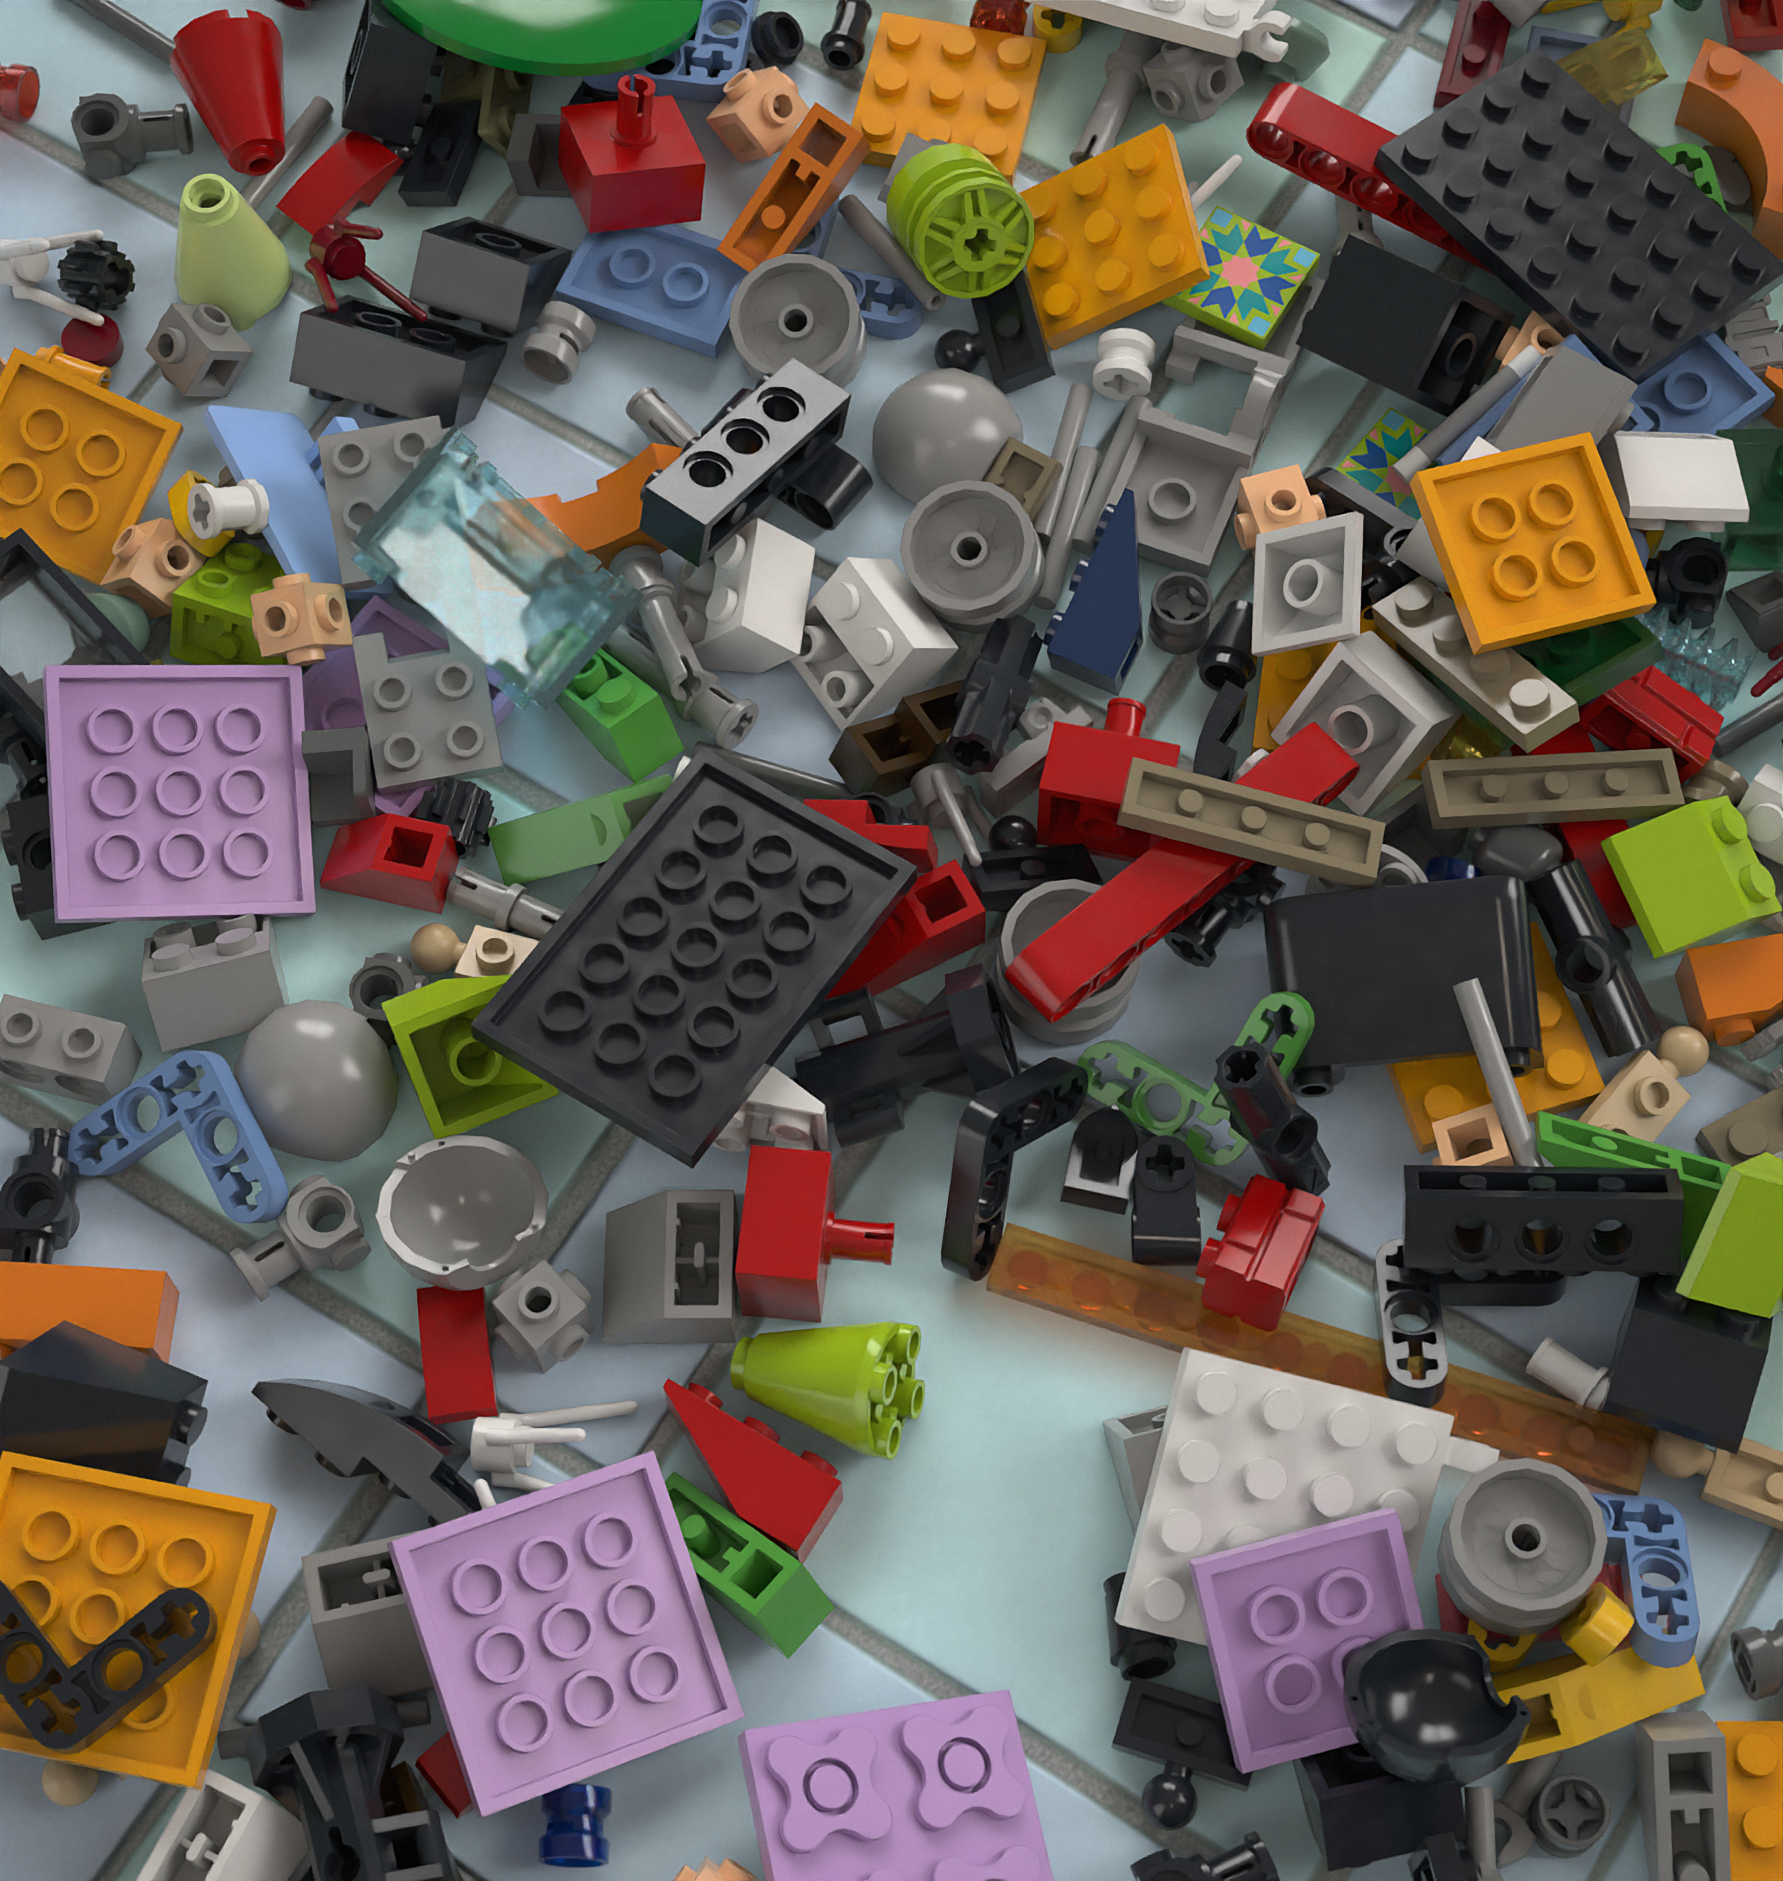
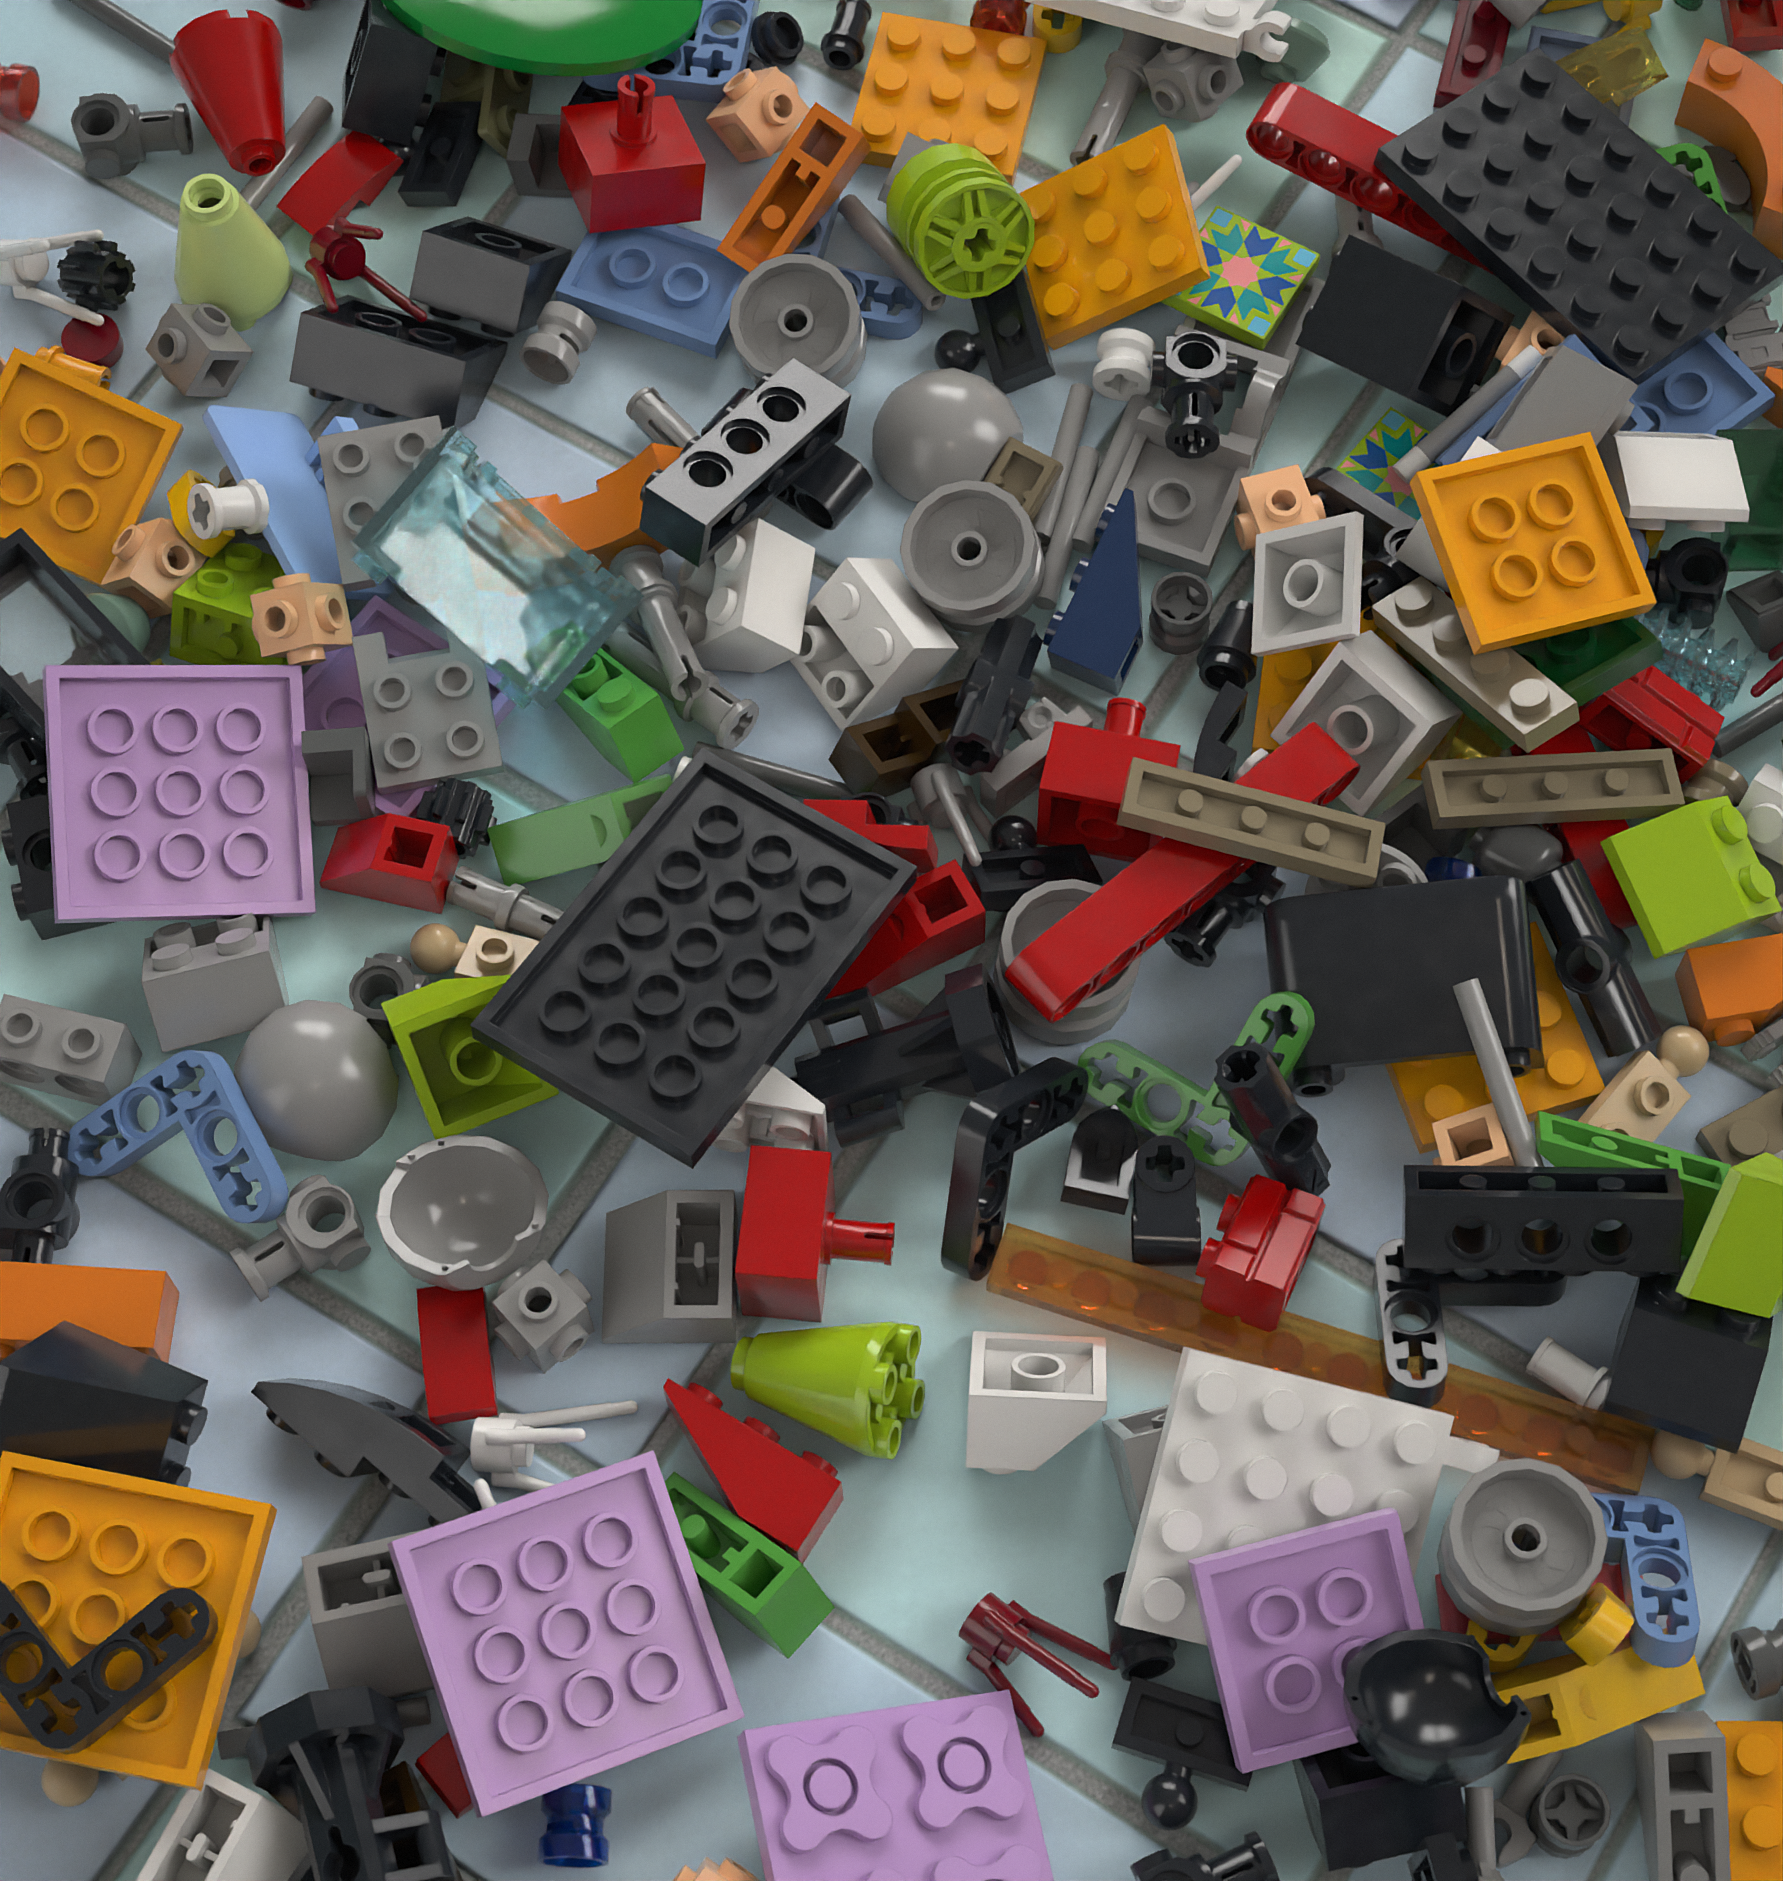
(1005, 1632): none -> dark red plant
(1031, 1397): none -> white slope
(1192, 384): none -> black connector

